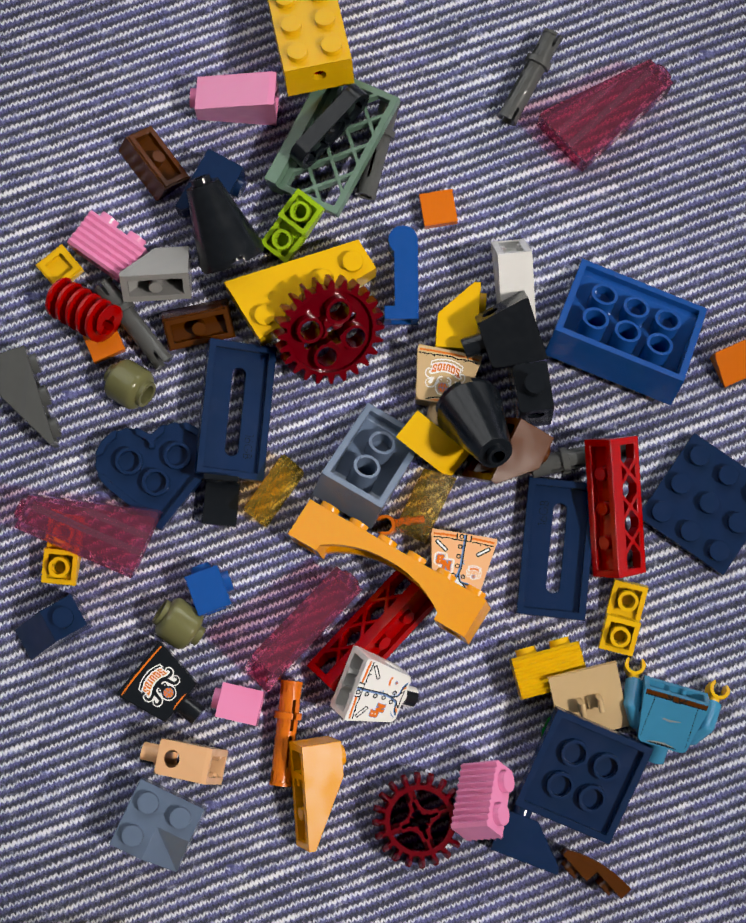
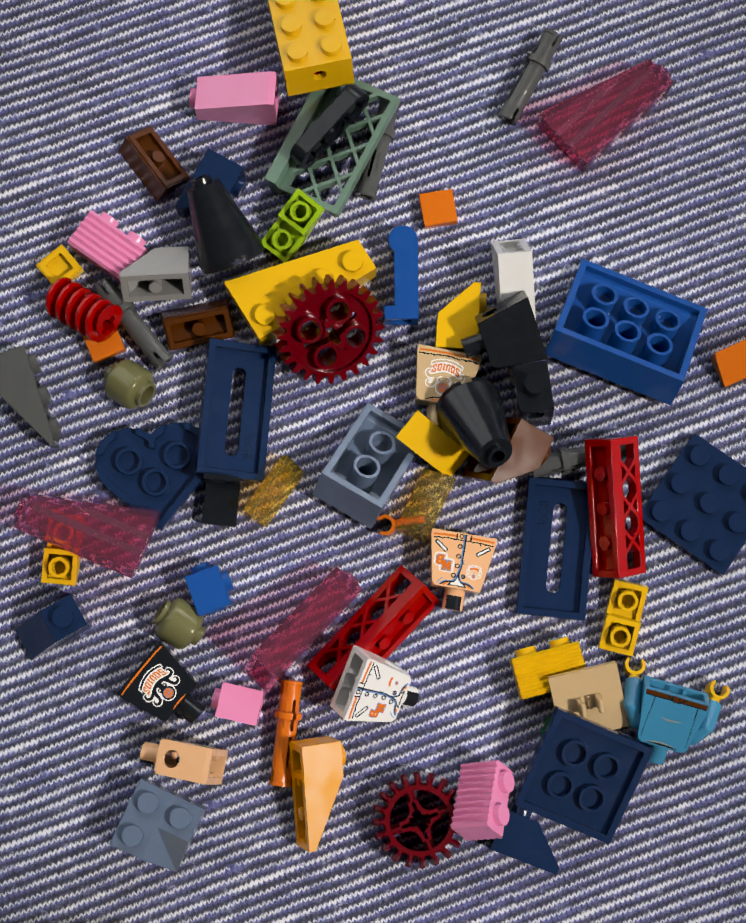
(325, 532): light orange arch -> none
(581, 864): reddish brown slope -> none

